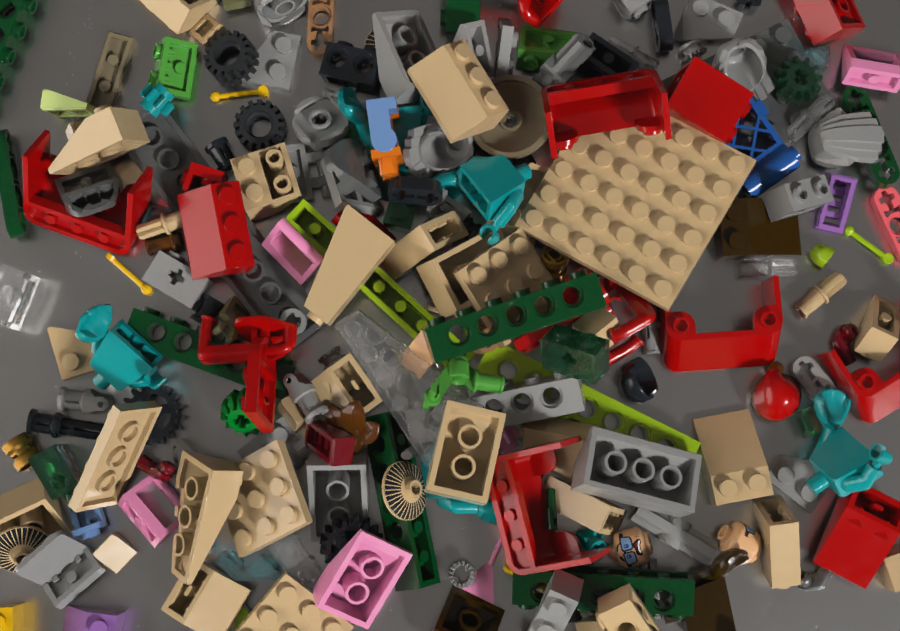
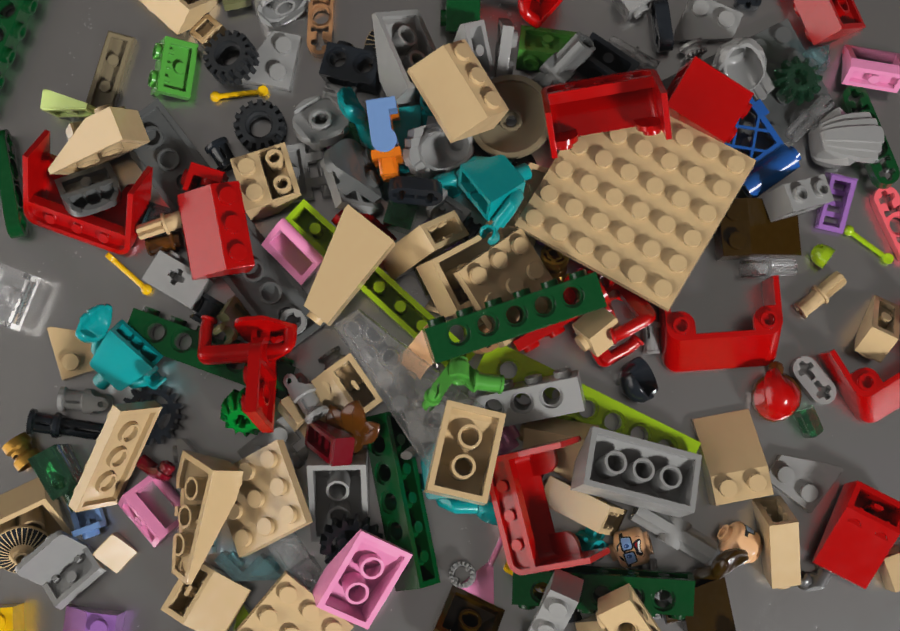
(156, 100): teal gear -> none
(403, 490): dish -> none
(550, 511): dark green pin -> none
(575, 354): clear green brick -> none
(838, 456): teal torso -> none
(842, 341): dark red arm -> none

